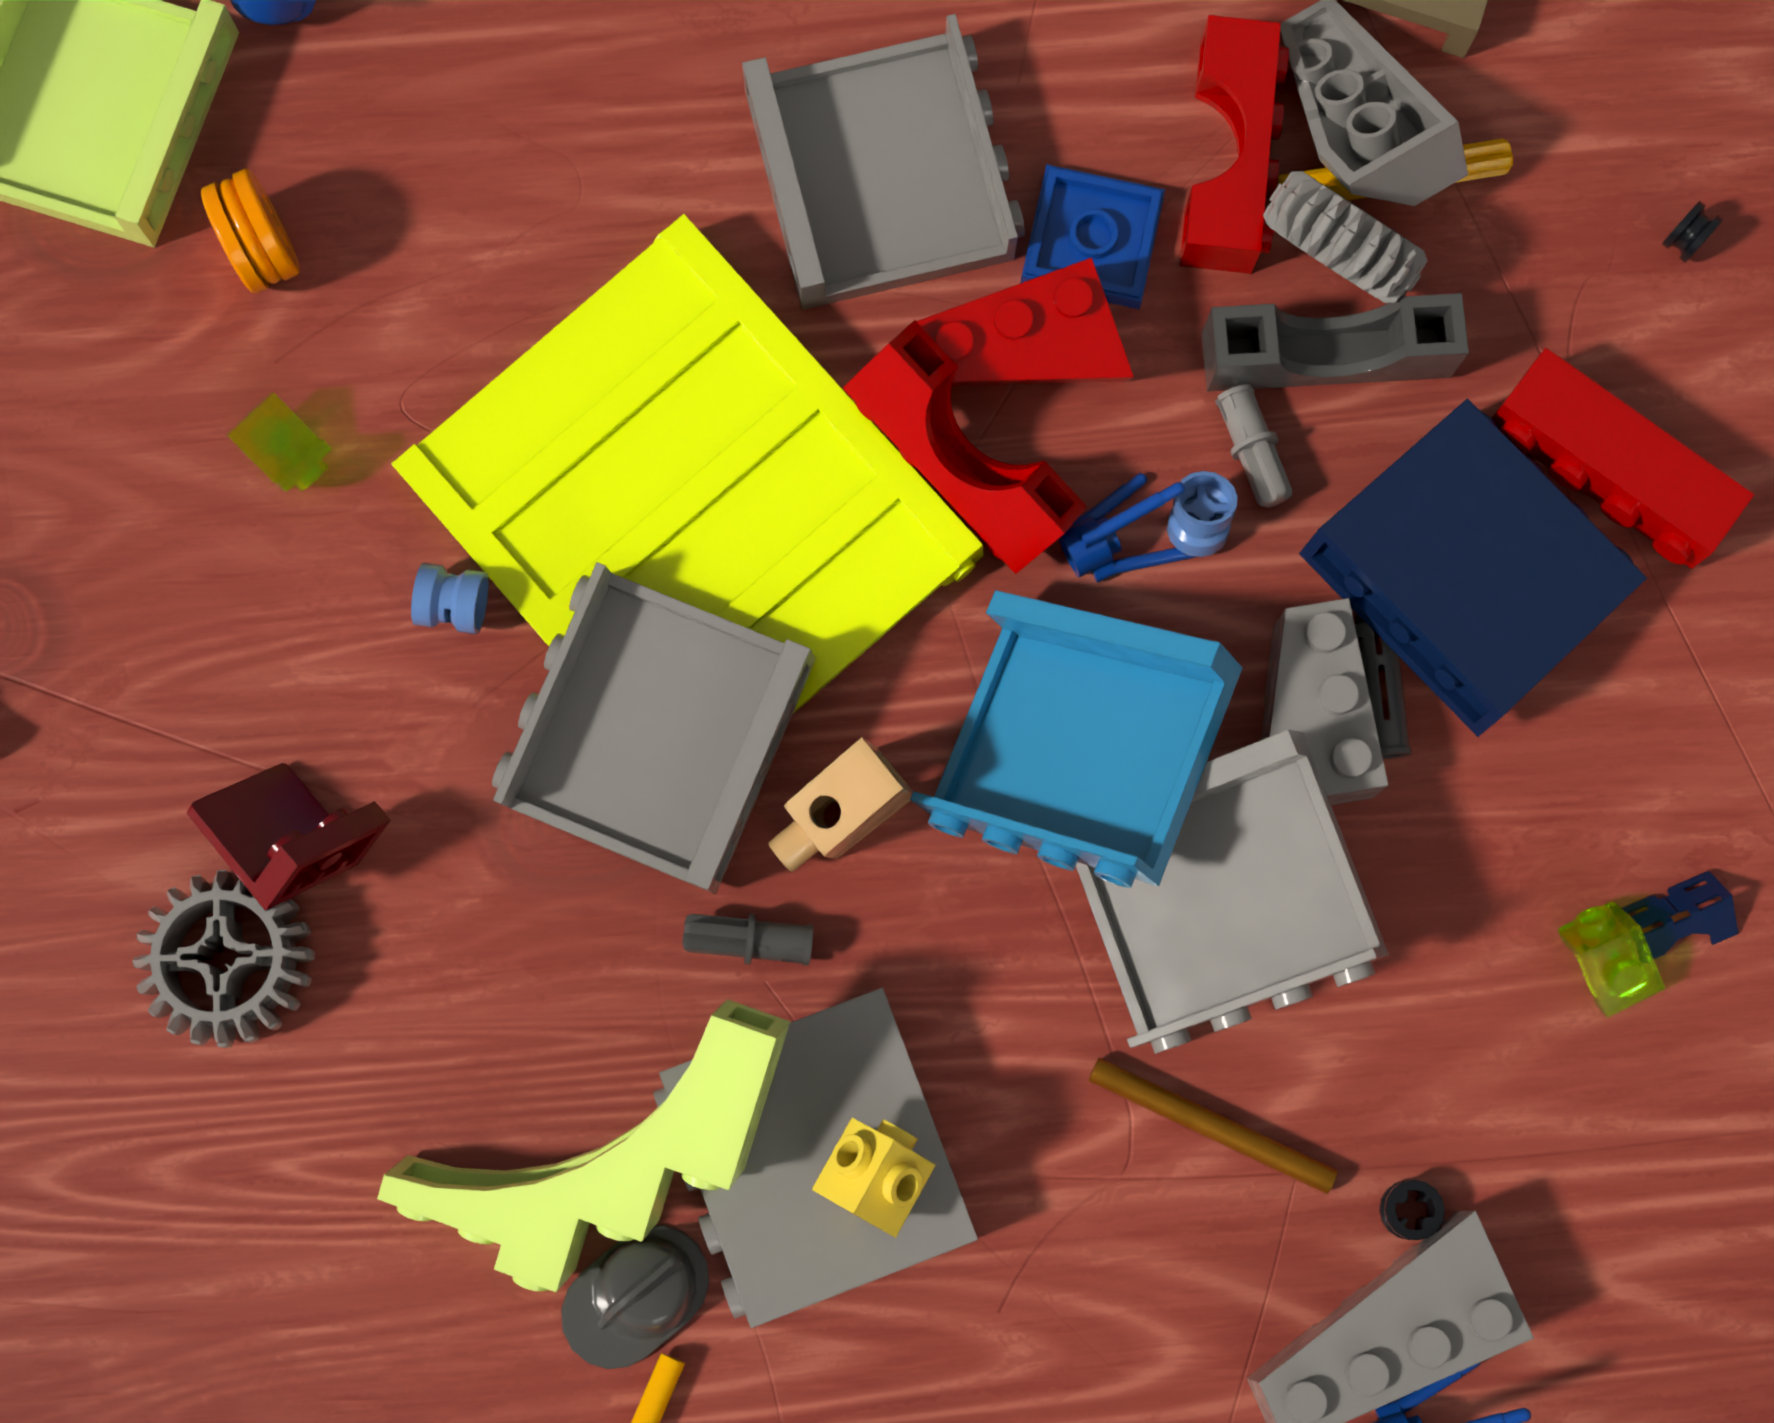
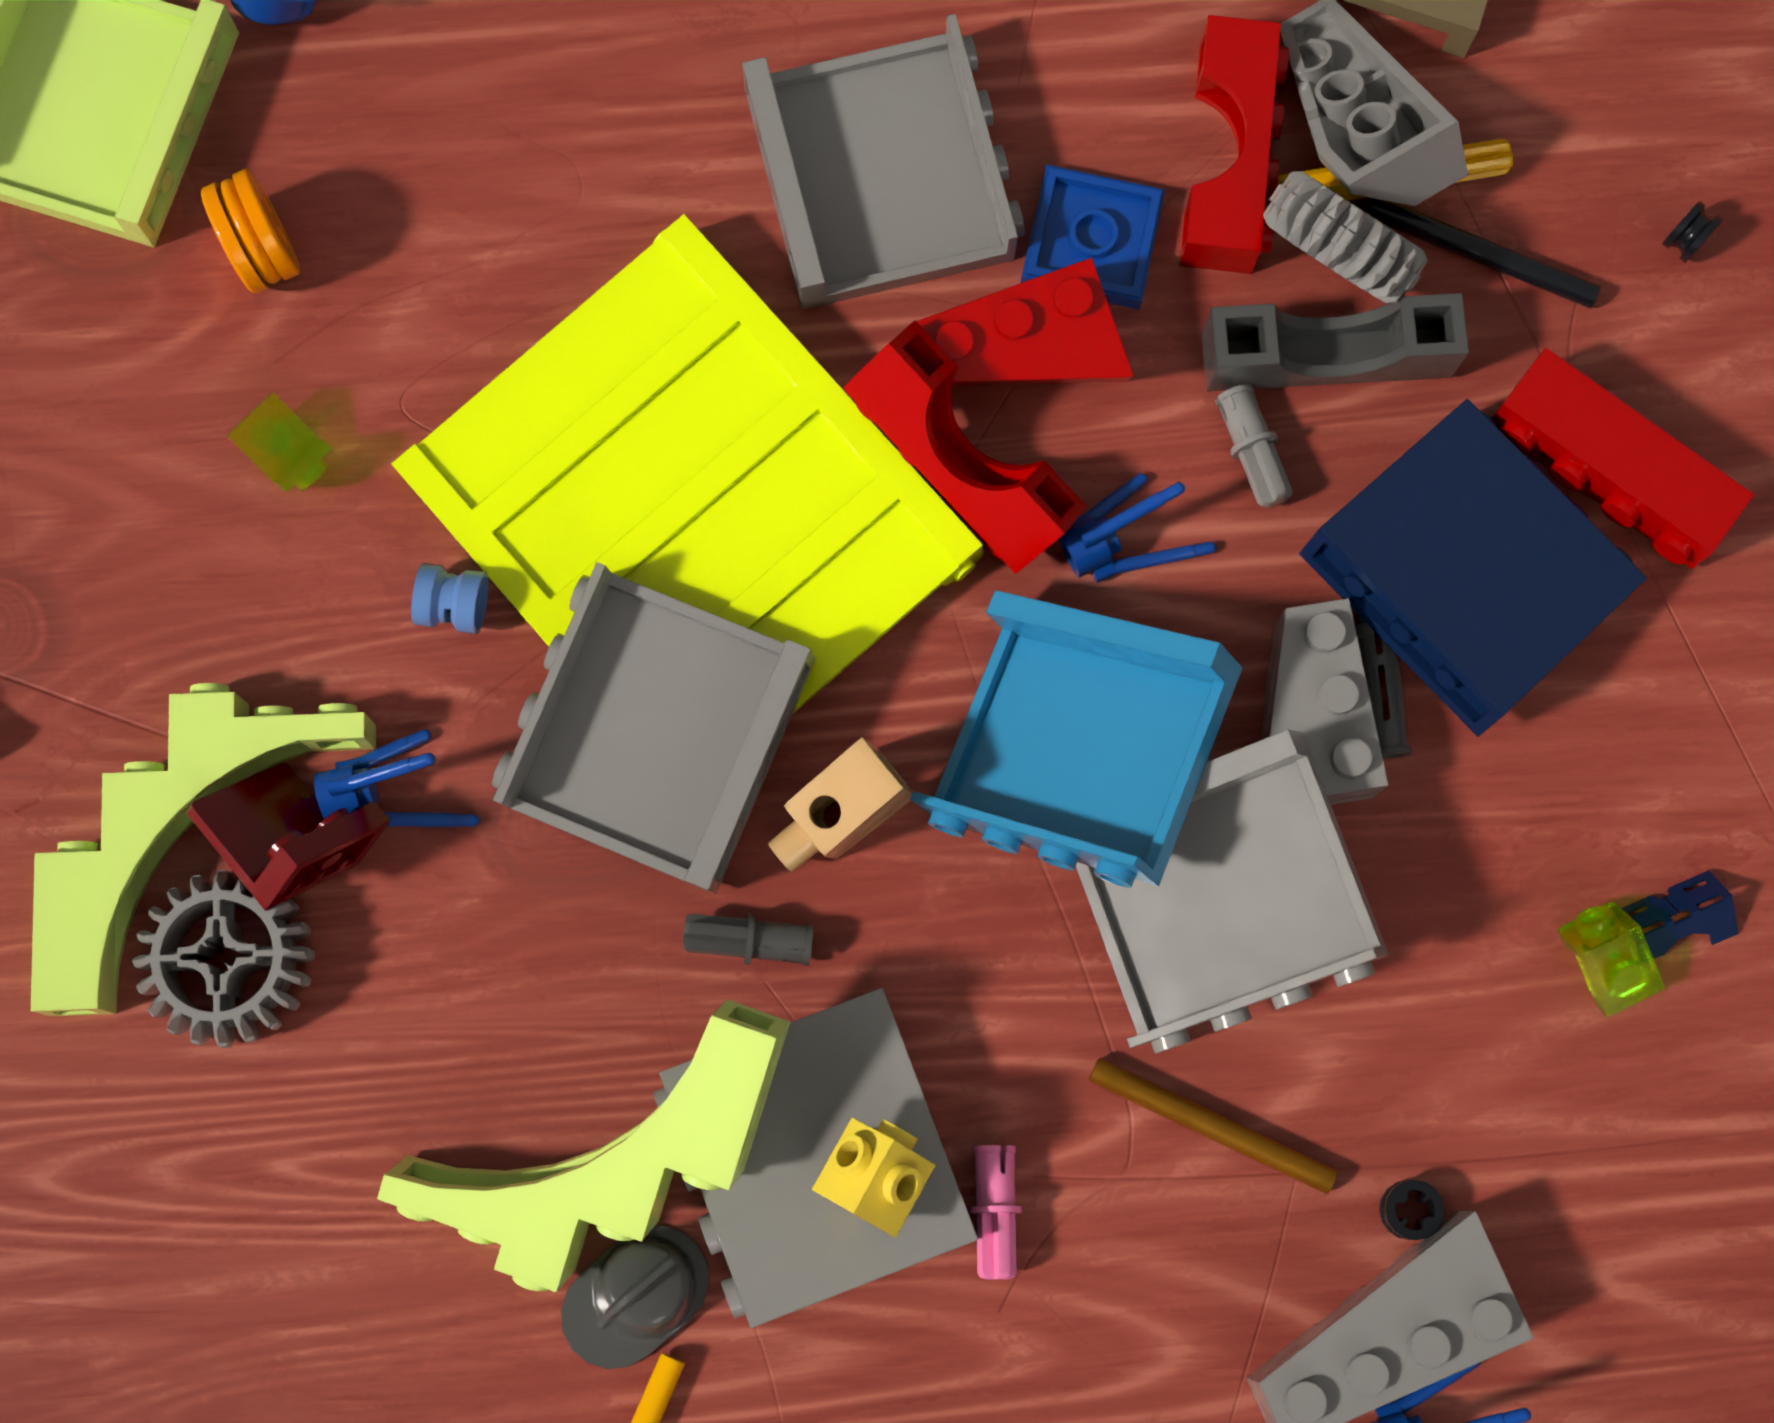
(91, 895): none -> yellowish green arch
(354, 784): none -> blue plant
(995, 1211): none -> bright pink axle
(1202, 514): medium blue wheel -> none
(1484, 252): none -> black bar

